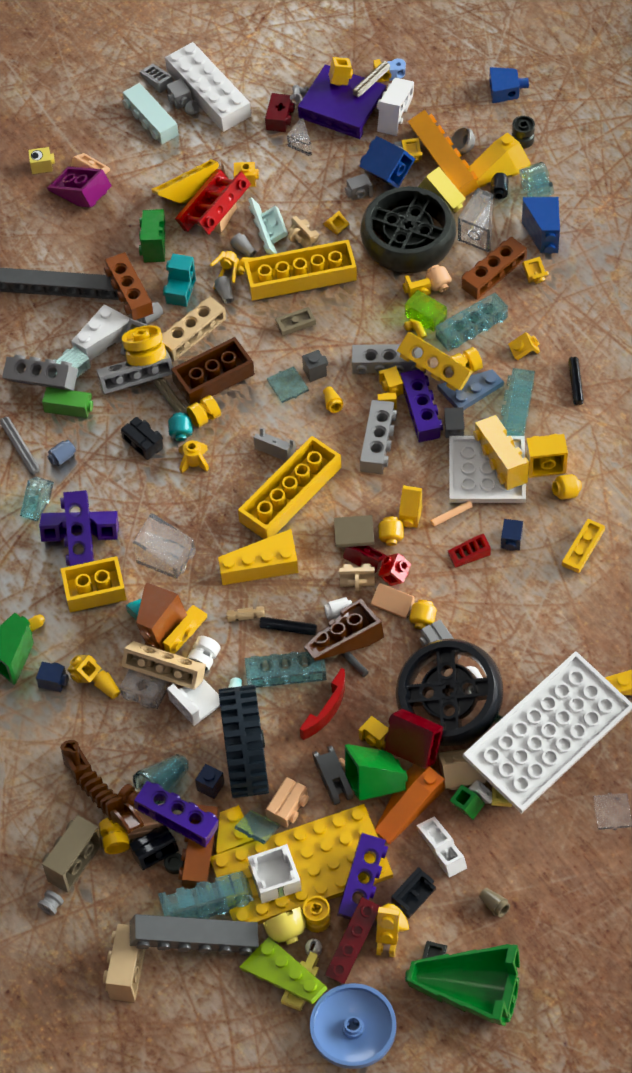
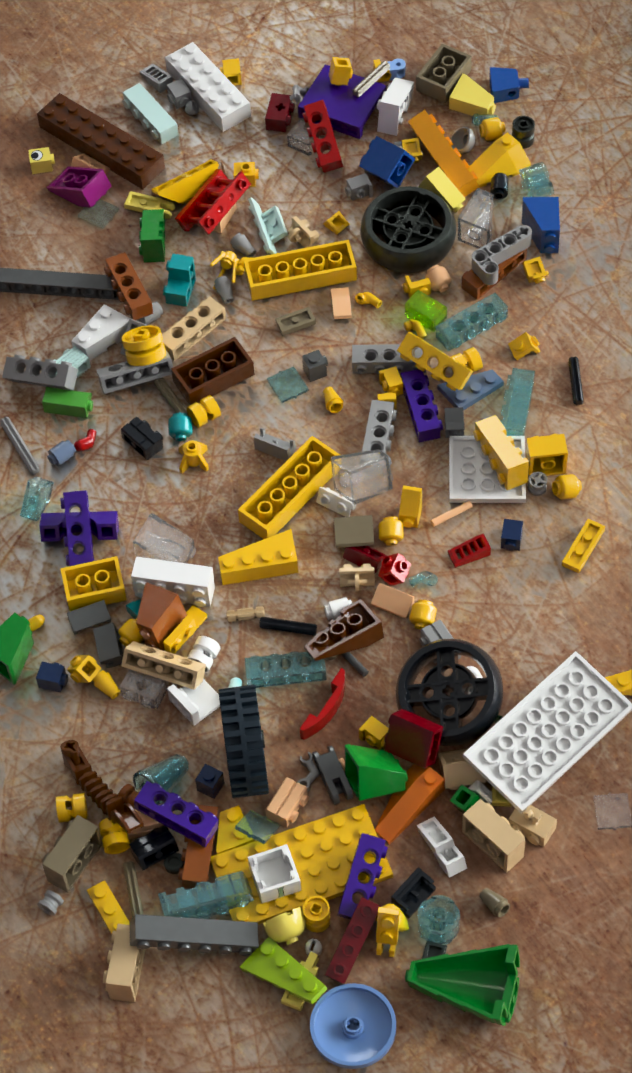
(78, 804): none -> yellow wheel
(87, 442): none -> red arm
(88, 616): none -> dark grey hinge
(99, 214): none -> clear light blue piece
(101, 141): none -> reddish brown brick
(107, 906): none -> yellow plate
(108, 645): none -> dark grey hinge
(129, 632): none -> yellow head
(133, 889): none -> dark tan axle
(140, 202): none -> light yellow hinge
(190, 581): none -> white brick
(232, 71): none -> yellow brick
(314, 772): none -> light grey arm
(332, 159): none -> red brick
(334, 502): none -> white hinge
(341, 303): none -> light nougat slope
(362, 475): none -> clear slope
(368, 298): none -> yellow arm
(423, 577): none -> clear light blue arm
(438, 908): none -> clear light blue brick
(443, 72): none -> dark tan brick
(471, 98): none -> light yellow slope
(477, 118): none -> clear light blue arm
(486, 259): none -> light grey beam
(491, 129): none -> yellow head
(493, 835): none -> tan brick
(533, 824): none -> tan brick
(535, 479): none -> light grey wheel

